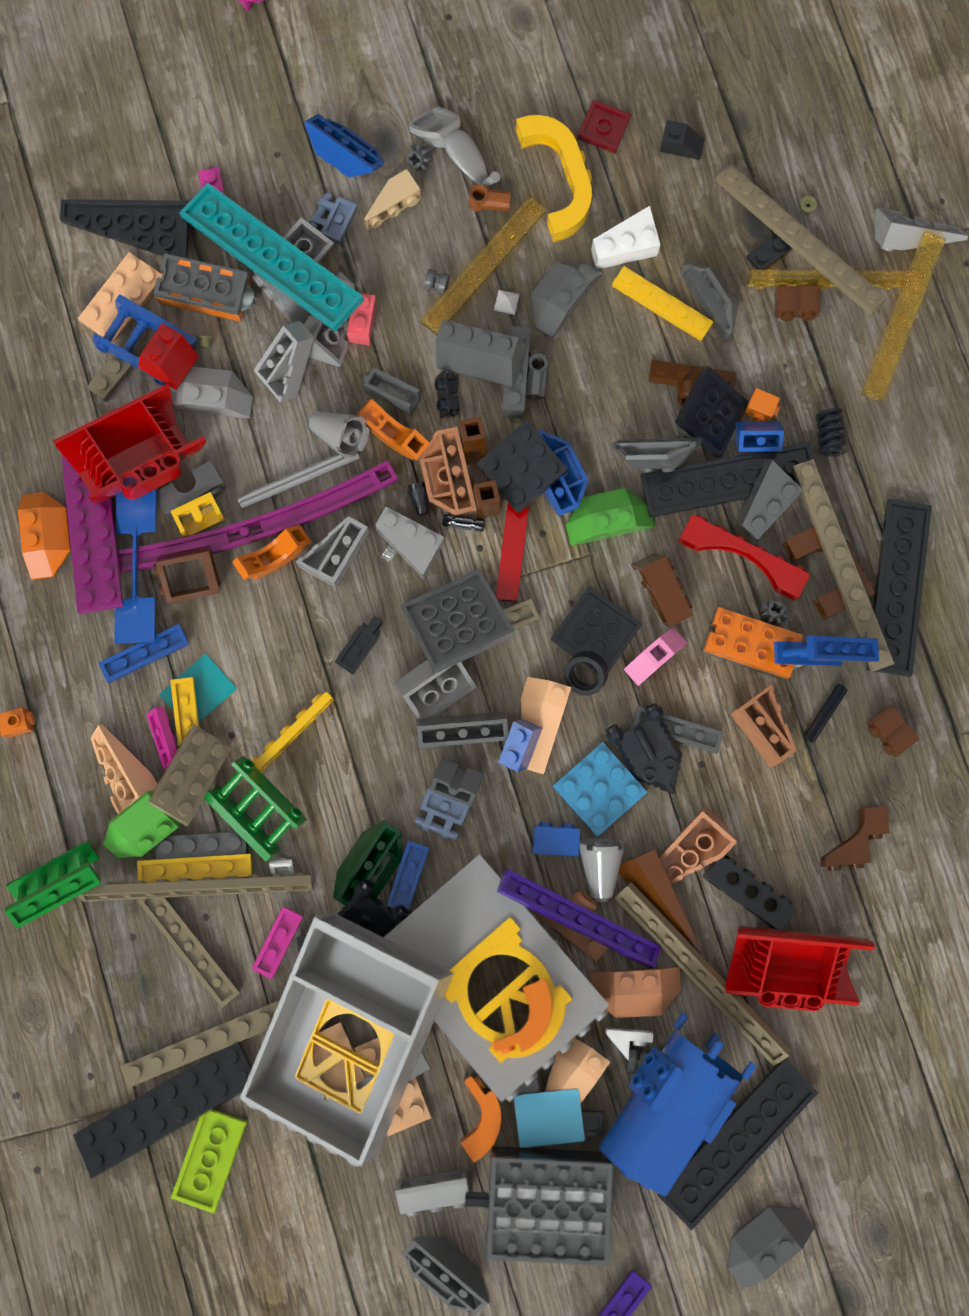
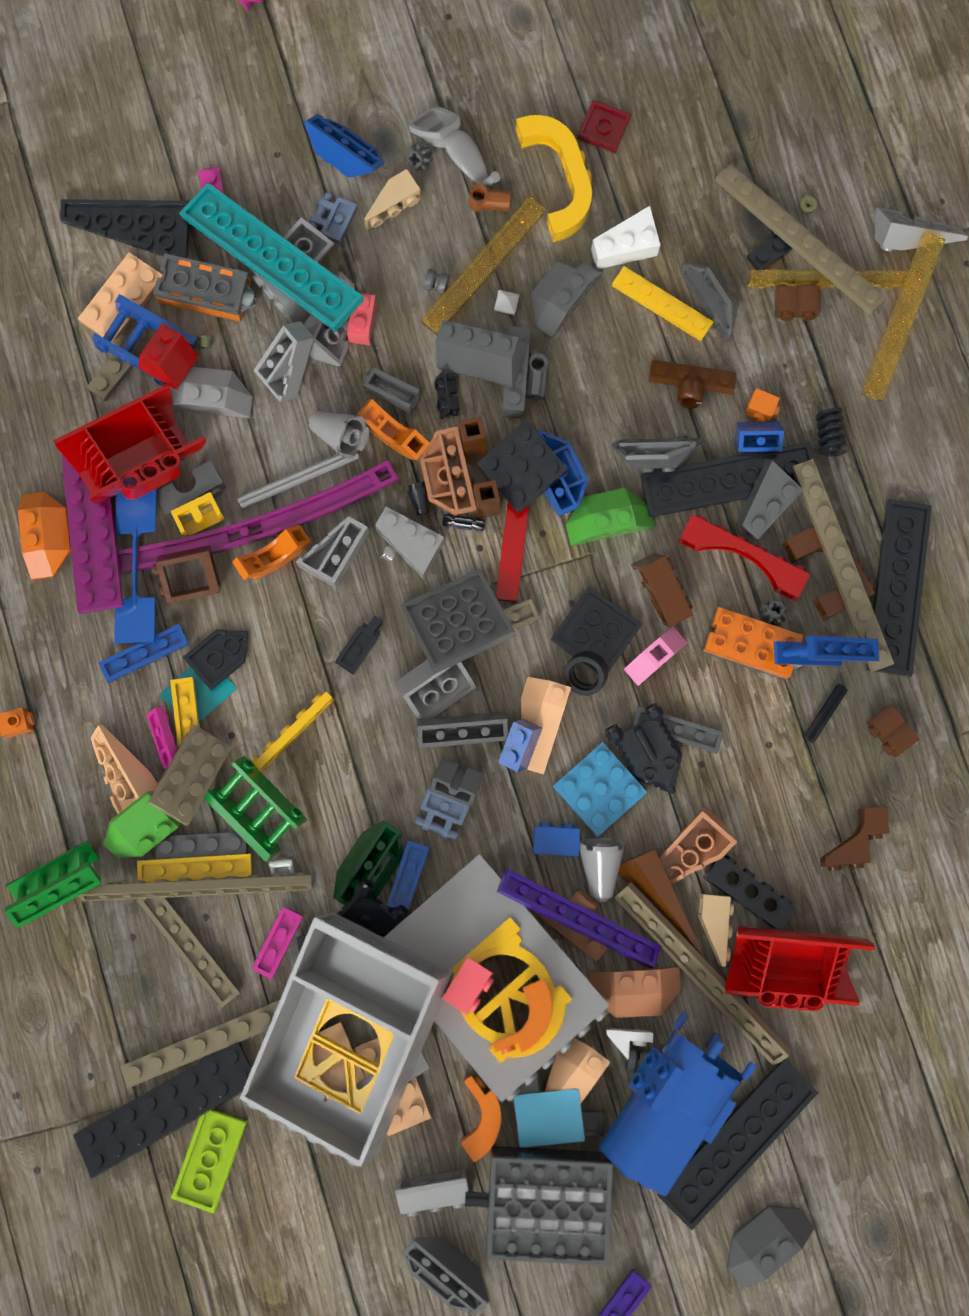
(218, 656): none -> black tile
(468, 986): none -> coral brick
(681, 140): black slope -> none
(711, 411): black plate -> none
(714, 917): none -> tan slope
(765, 727): nougat wedge -> none

